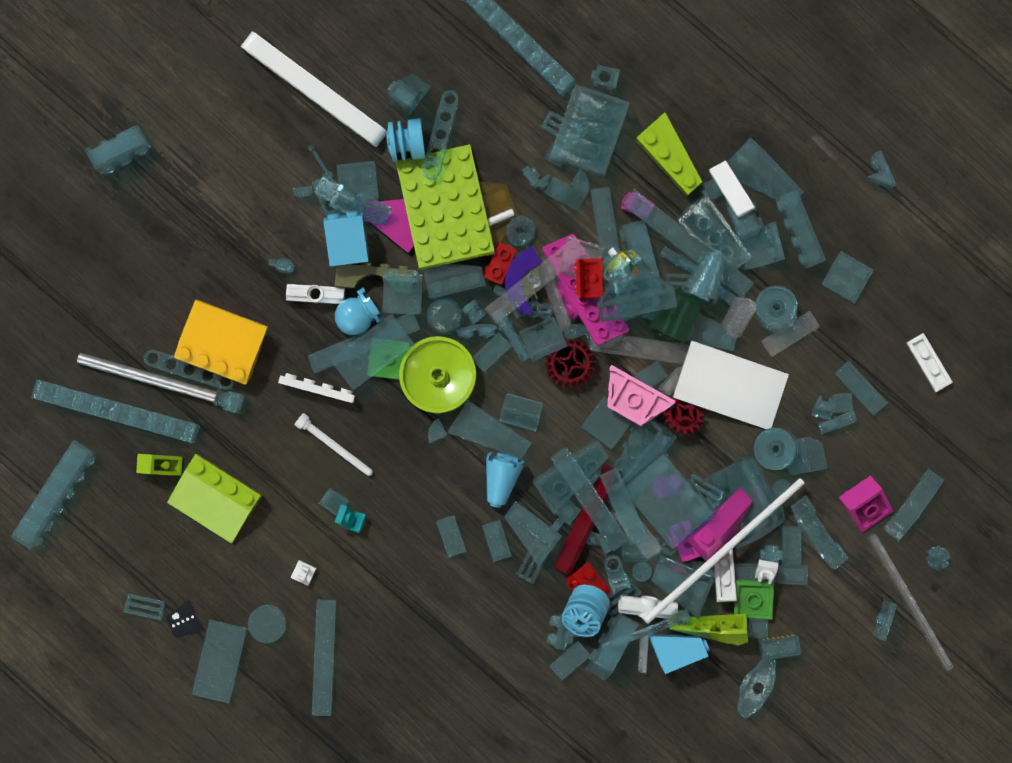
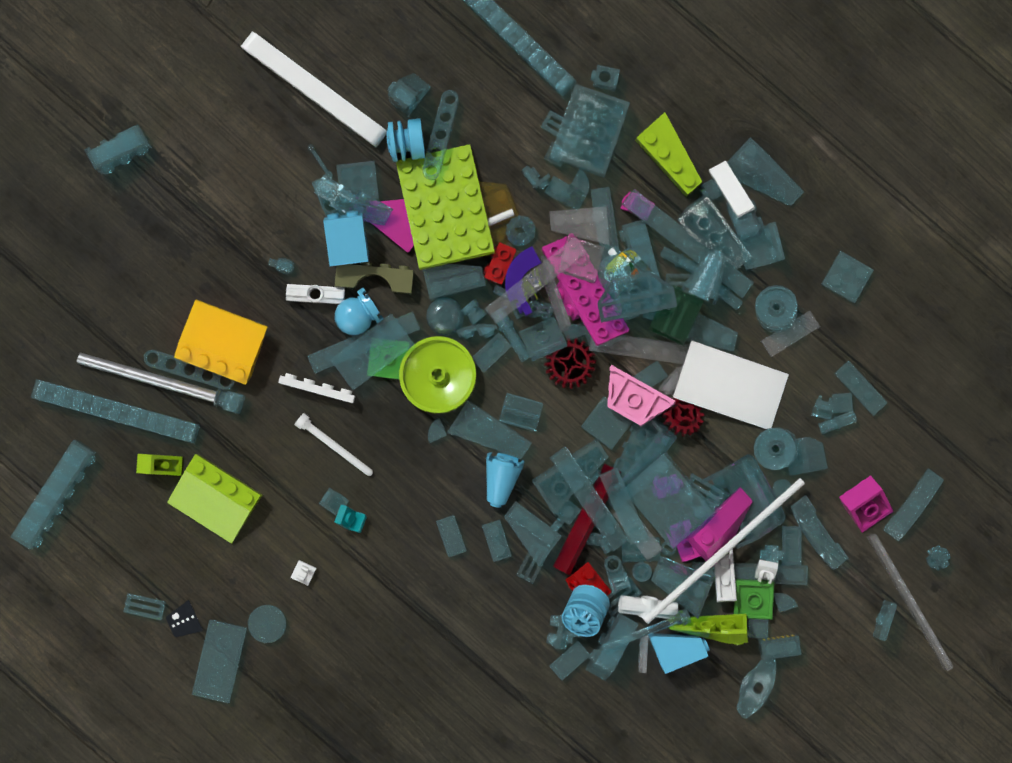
(303, 191): clear light blue tile -> none
(324, 657): clear light blue tile -> none
(402, 292): clear light blue bracket -> none
(583, 223): none -> clear wedge
(589, 278): red bracket -> none
(738, 316): clear piece -> none
(784, 602): none -> clear light blue tile
(801, 229): clear light blue brick -> none
(884, 174): clear light blue slope -> none
(929, 362): white tile -> none

